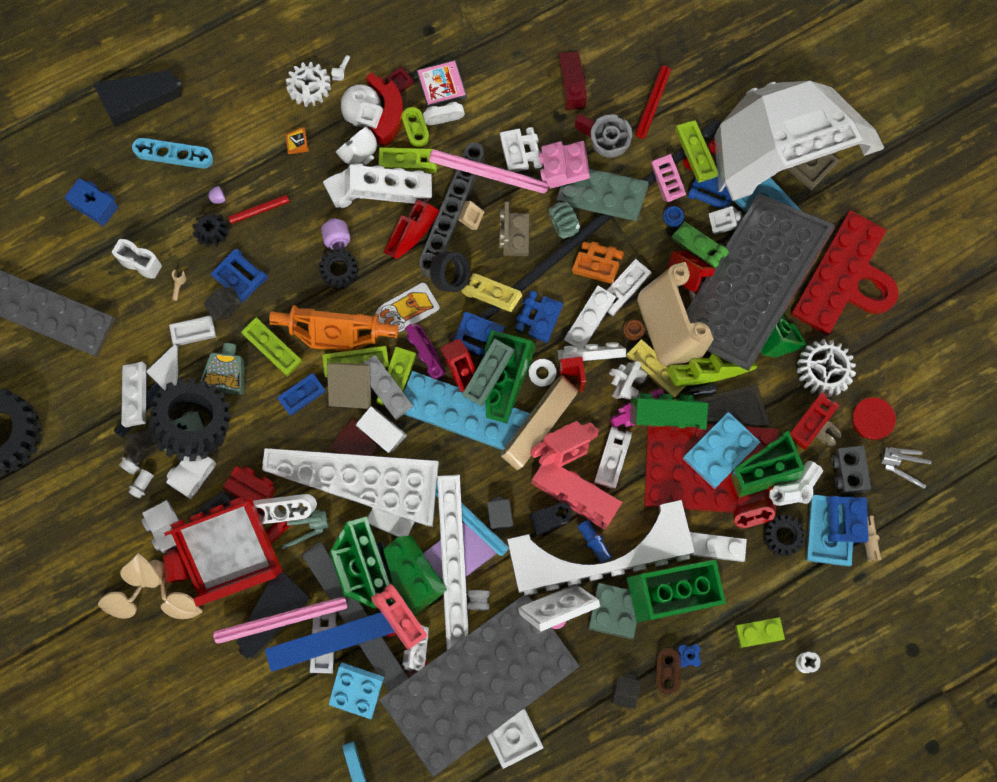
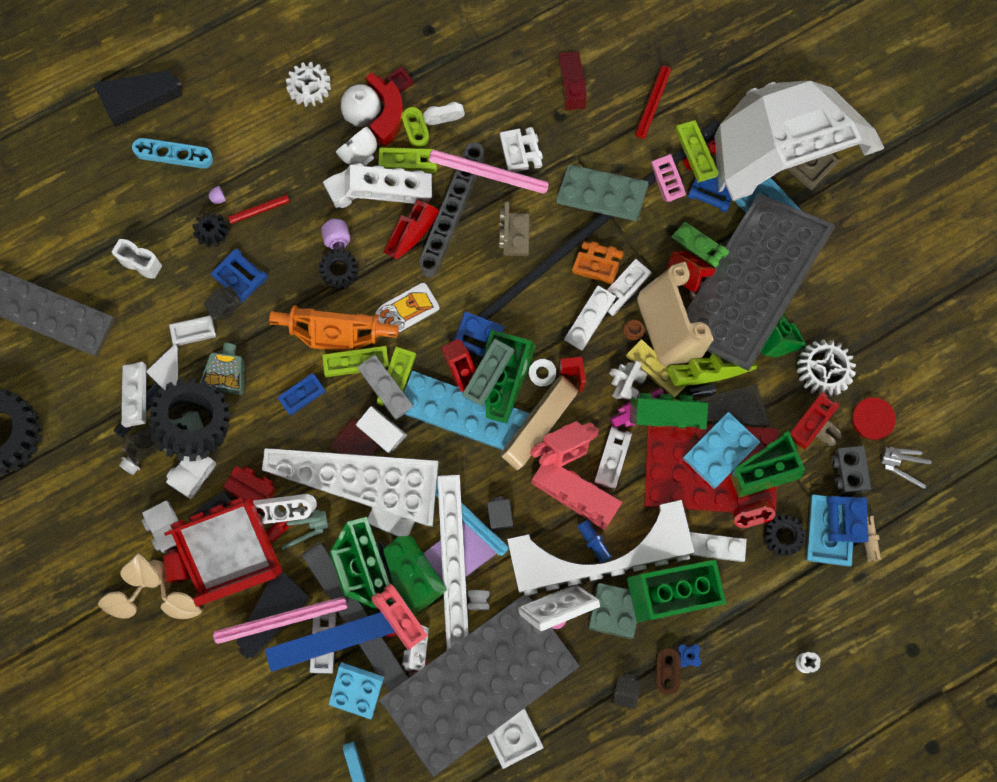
(99, 210): blue brick -> none
(140, 484): white pin -> none
(178, 282): tan hand -> none
(271, 347): lime plate -> none
(297, 141): slope -> none
(338, 73): white hand -> none
(349, 385): dark tan tile -> none
(369, 114): white plate -> none
(426, 350): magenta hinge -> none
(441, 84): tile -> none
(462, 271): black tyre -> none
(471, 215): tan plate -> none
(492, 292): light yellow plate -> none
(545, 319): blue plate -> none
(546, 519): black piece -> none
(564, 163): bright pink plate -> none
(564, 219): sand green gear -> none
(584, 124): dark red tile -> none
(593, 352): white plate -> none
(611, 136): light grey cylinder -> none
(673, 216): blue plate -> none
(725, 220): white bracket -> none
(759, 632): lime plate -> none
(798, 490): white piece -> none
(839, 273): red plate -> none

